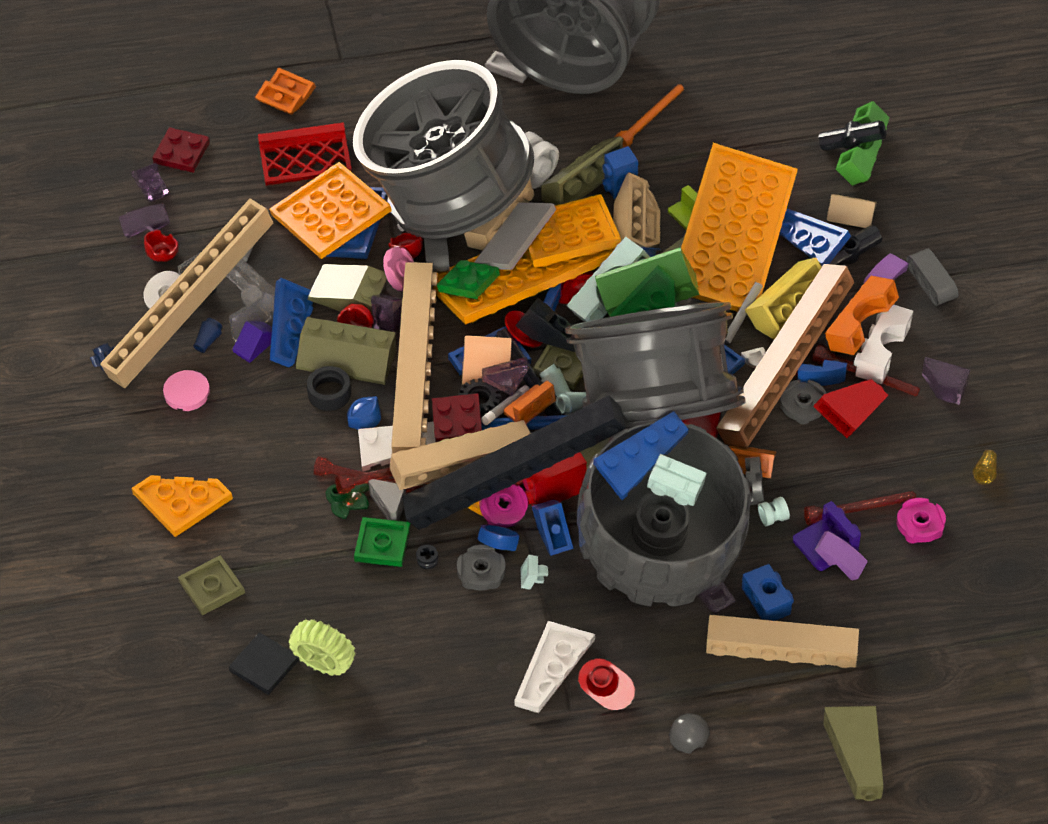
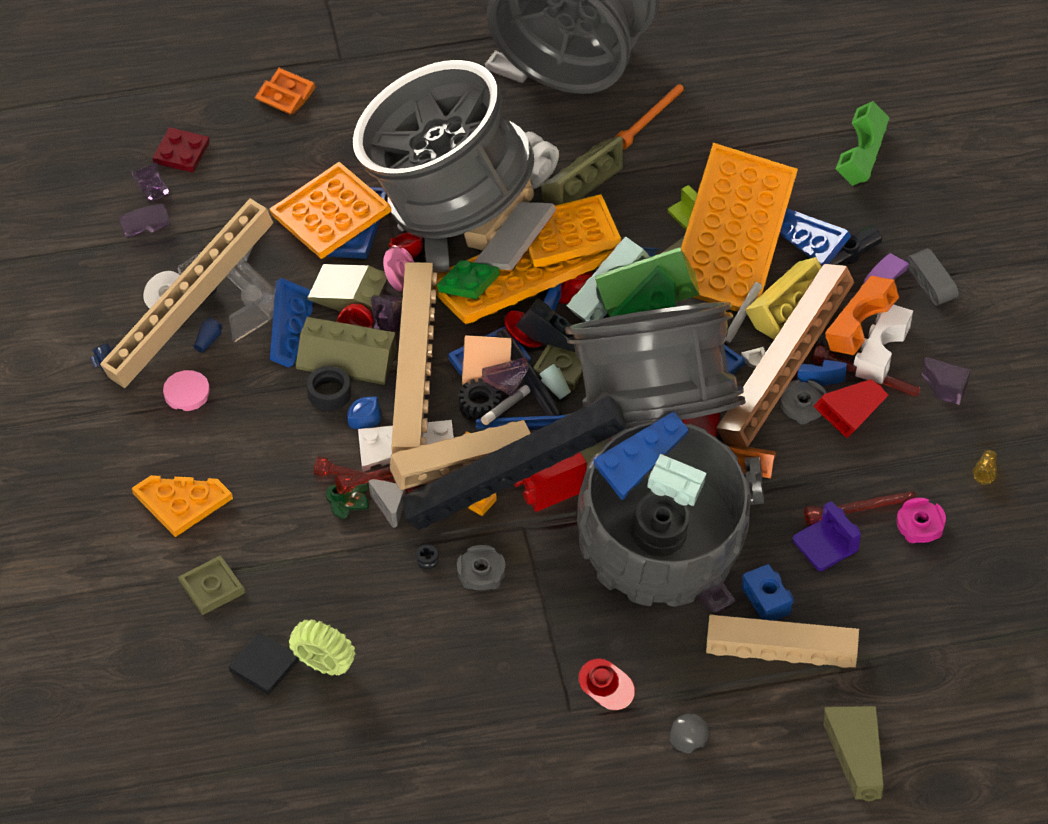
(160, 247): red hair -> none
(253, 340): dark purple slope -> none
(302, 140): red fence -> none
(382, 542): green plate -> none
(456, 416): dark red plate -> none
(498, 537): blue hat -> none
(506, 516): dark pink plate -> none
(531, 403): orange panel -> none
(532, 572): light aqua tile -> none
(552, 526): blue slope -> none
(552, 662): white wing -> none
(570, 401): light aqua cone -> none
(616, 168): blue brick -> none
(637, 212): tan wedge -> none
(773, 511): light aqua wheel -> none
(838, 552): medium lavender slope -> none
(851, 211): tan panel -> none
(852, 135): black piece -> none

